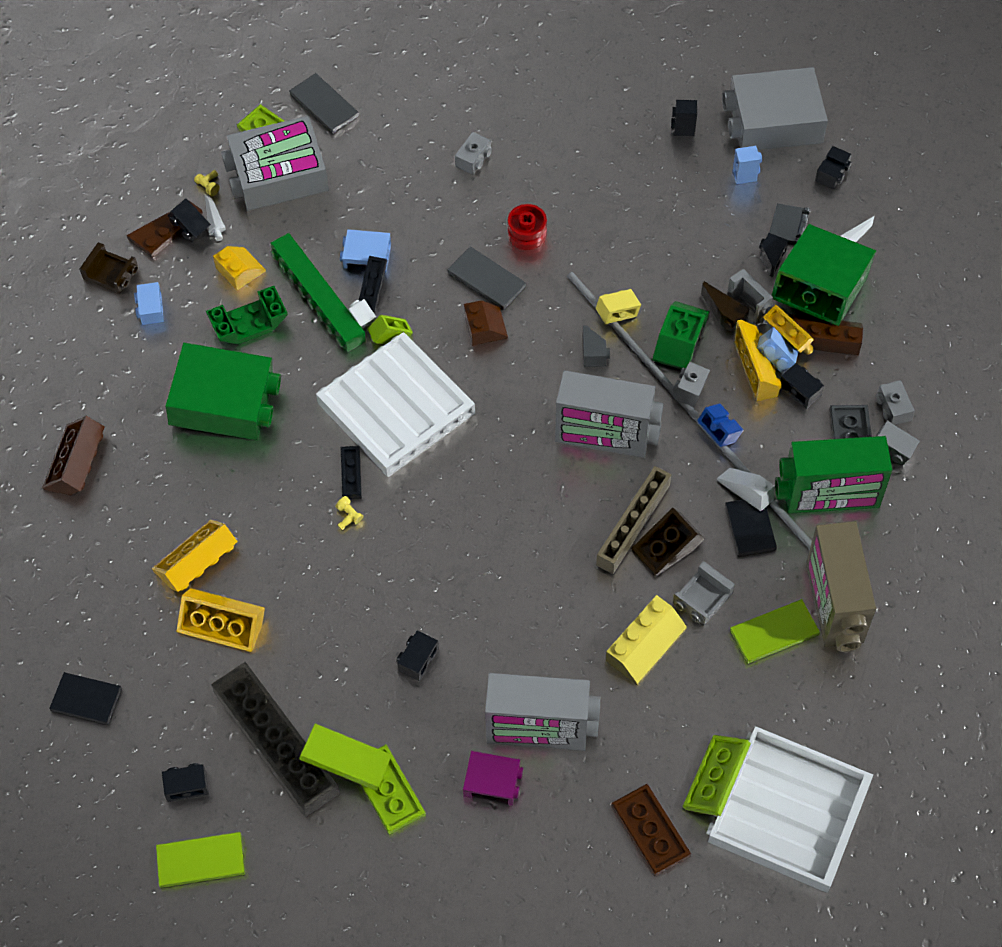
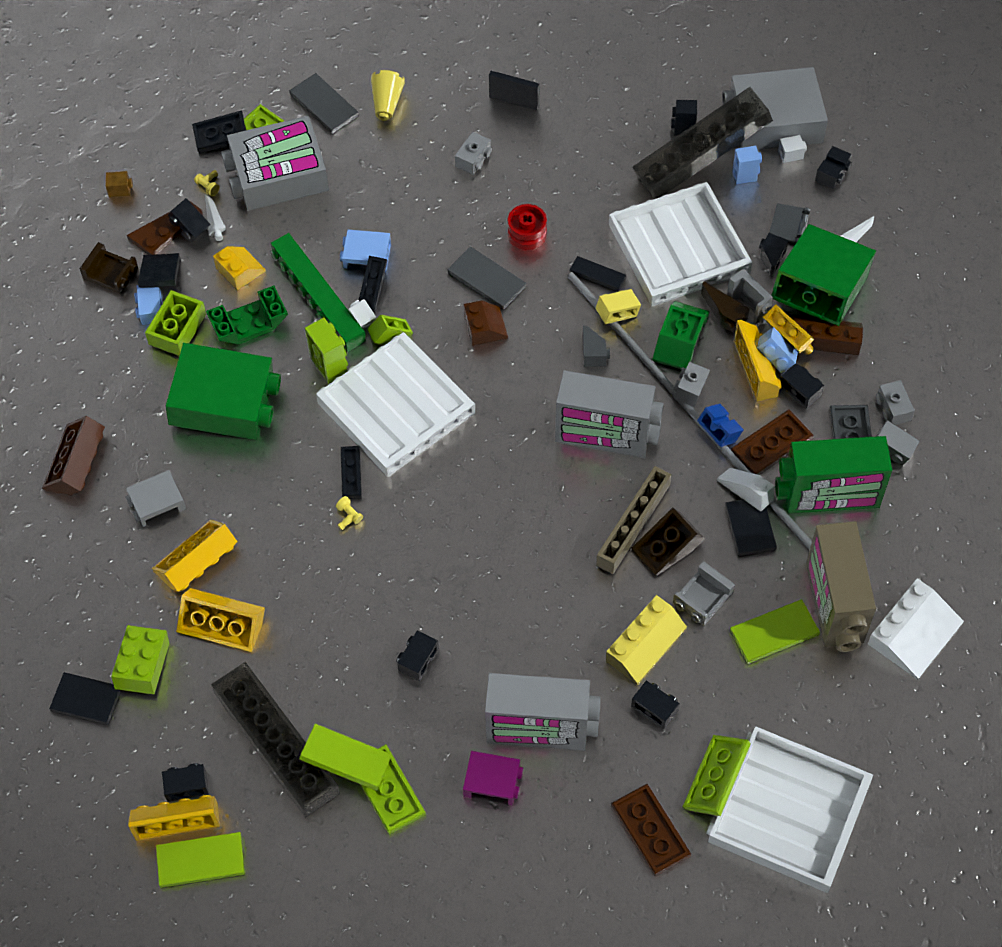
(118, 184): none -> pearl gold brick
(140, 659): none -> lime brick
(154, 497): none -> light grey panel
(159, 270): none -> black tile
(174, 818): none -> yellow slope
(175, 322): none -> lime brick
(213, 133): none -> black tile
(326, 349): none -> lime brick
(386, 92): none -> light yellow cone
(514, 90): none -> black tile
(598, 273): none -> black tile
(655, 704): none -> black brick
(679, 243): none -> white panel
(702, 143): none -> clear smoke brick
(771, 442): none -> reddish brown tile
(792, 148): none -> white brick
(916, 629): none -> white slope

